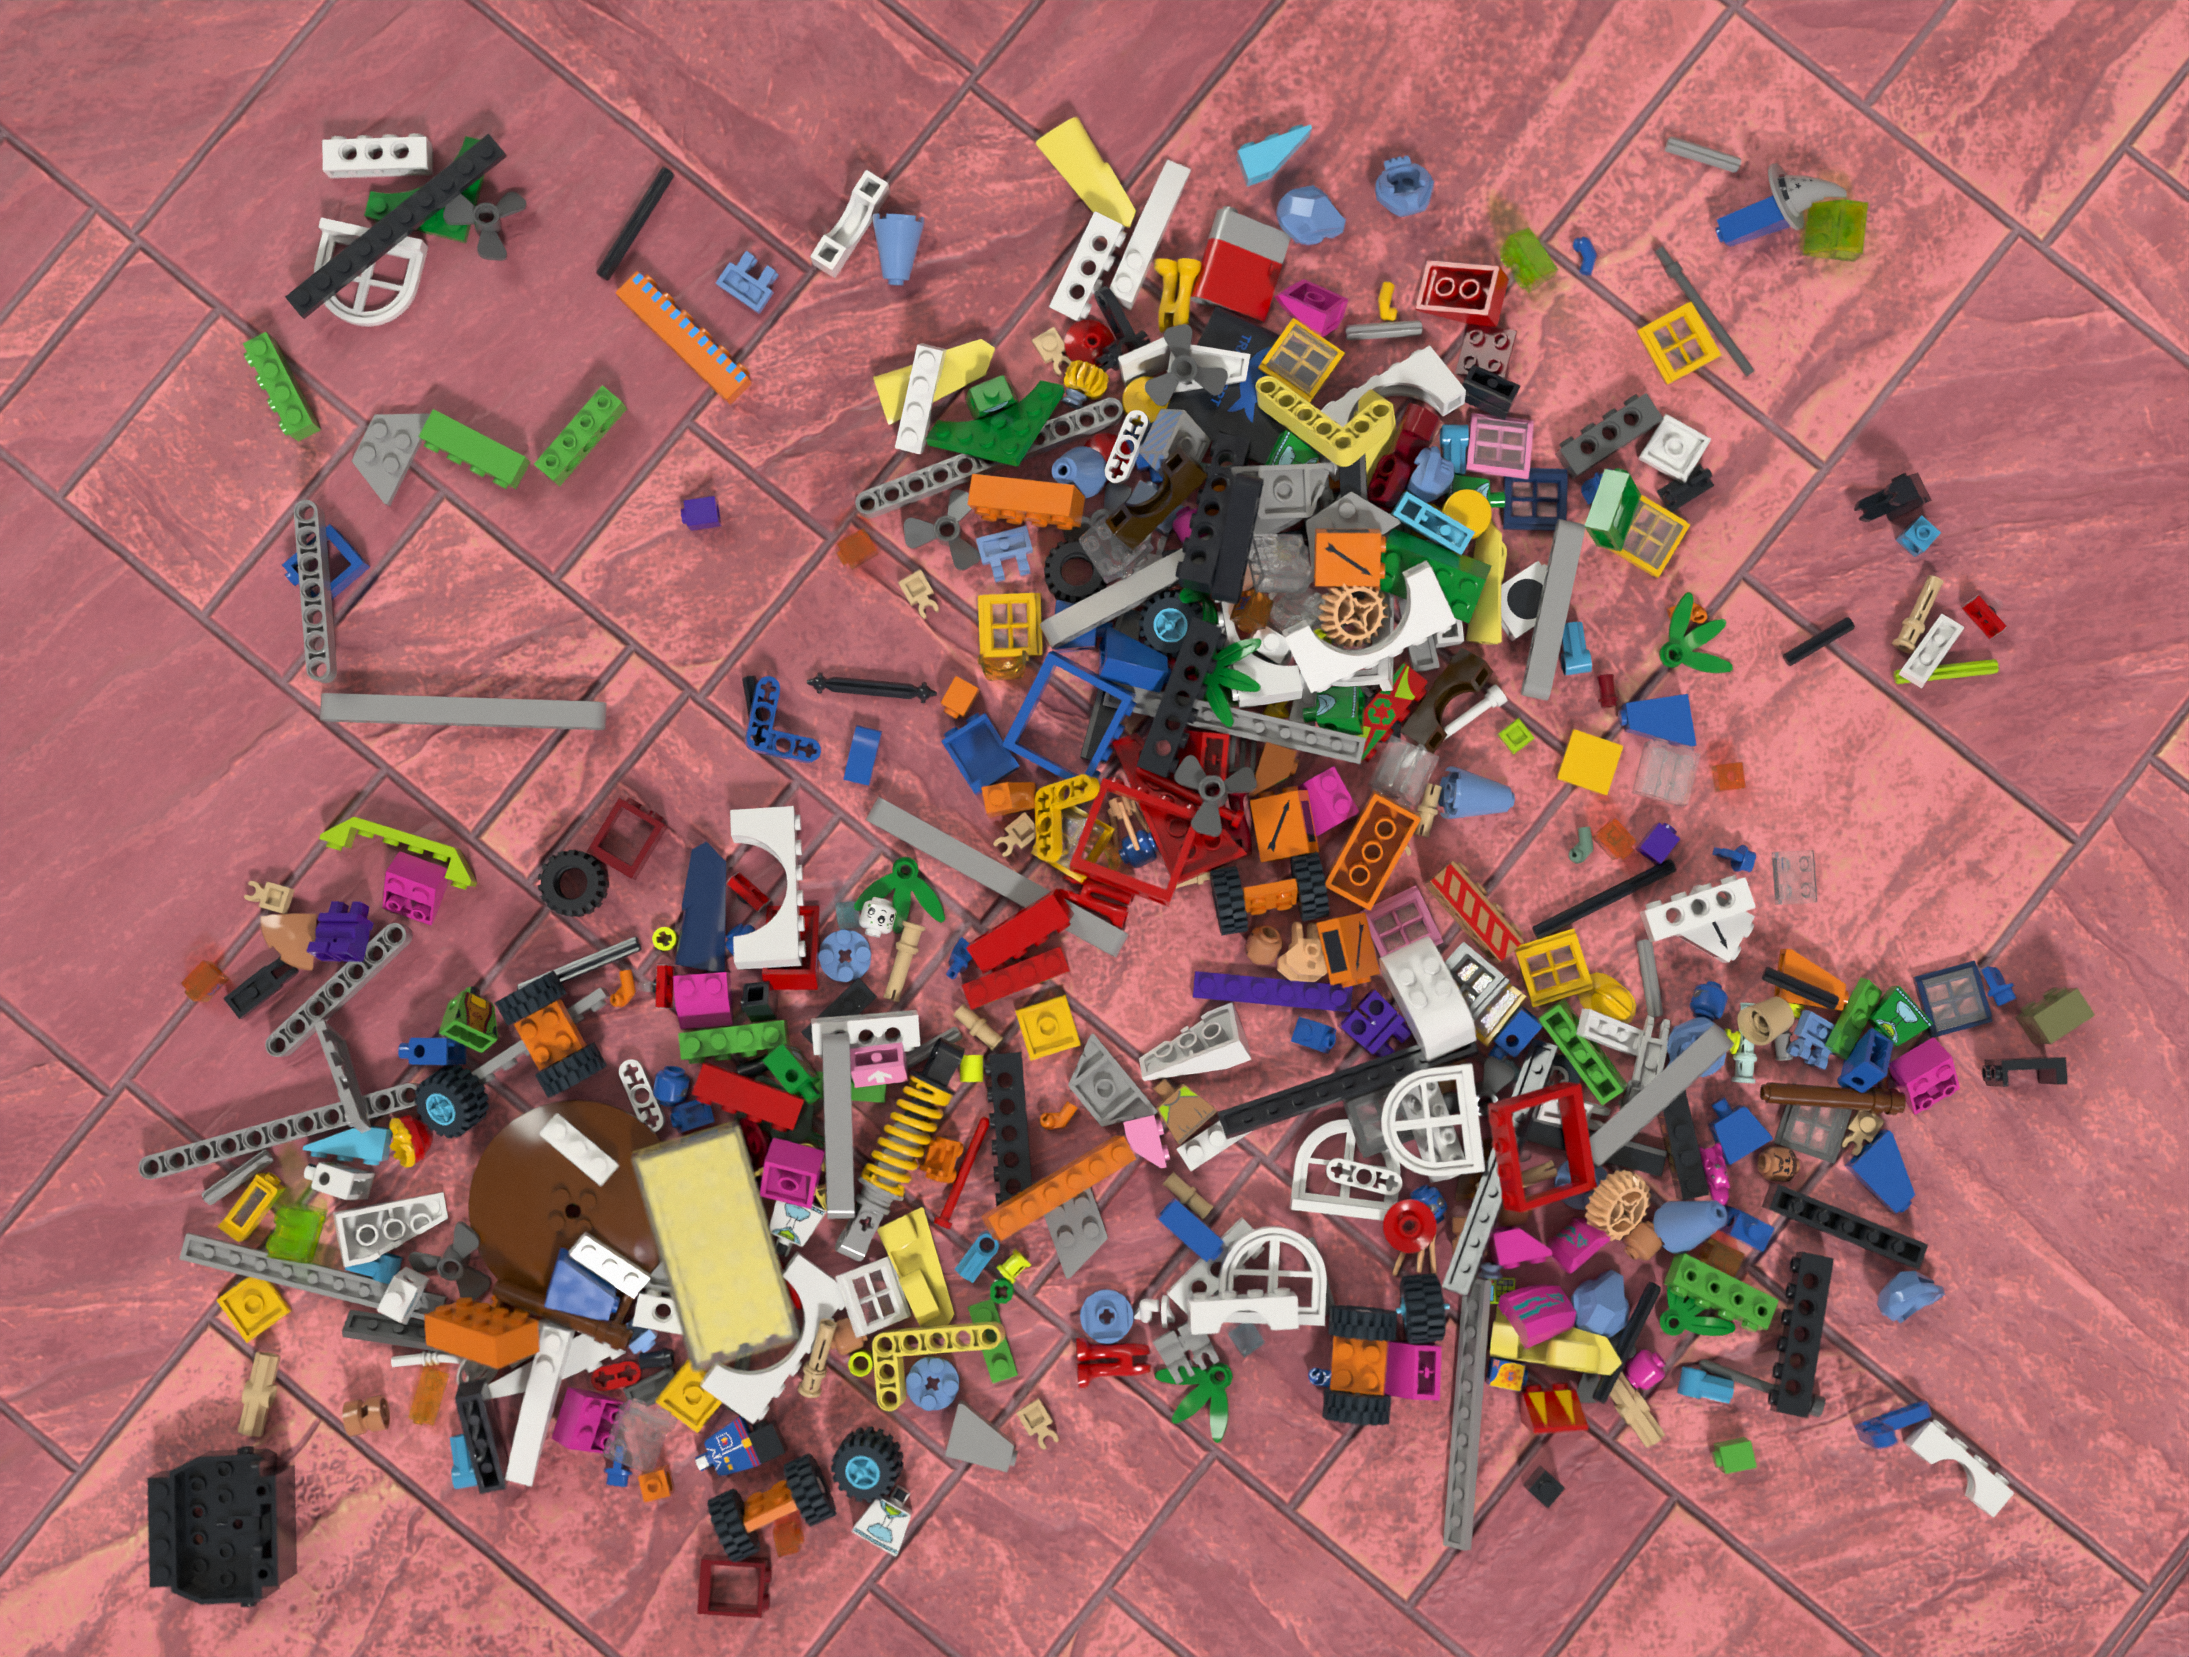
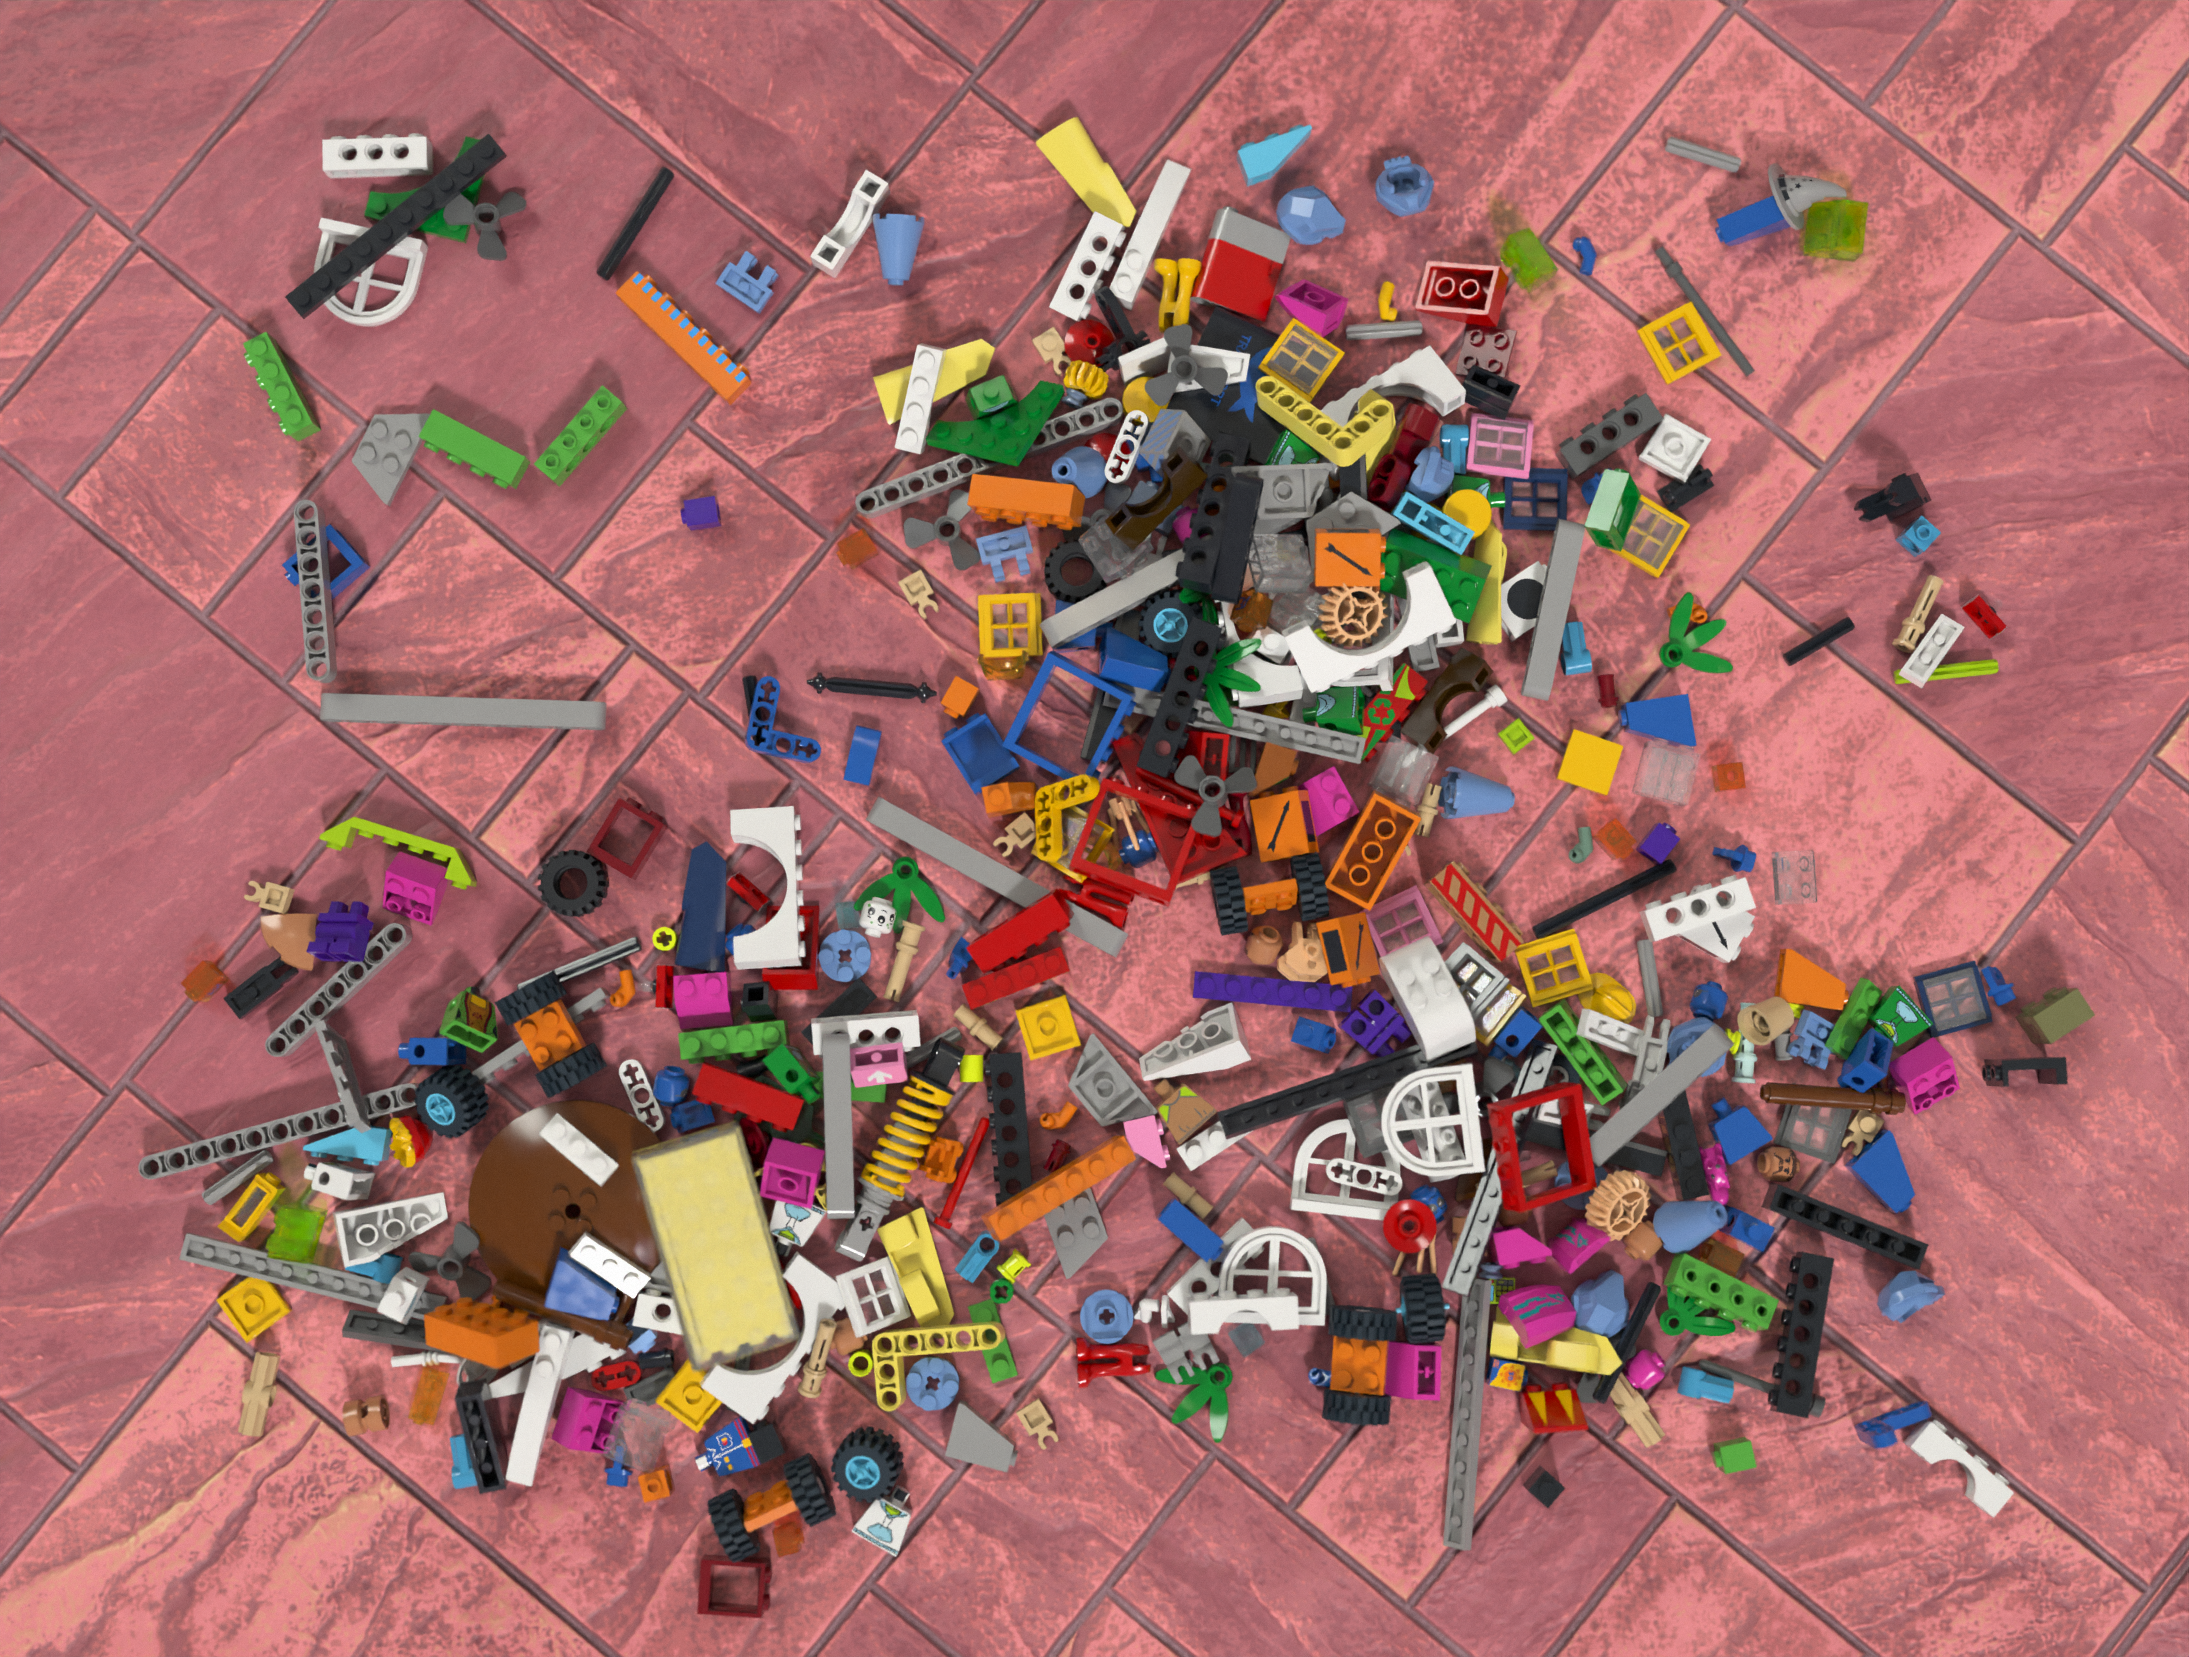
(231, 1561): black piece -> none
(1057, 1155): none -> dark red pin
(1800, 988): black axle -> none

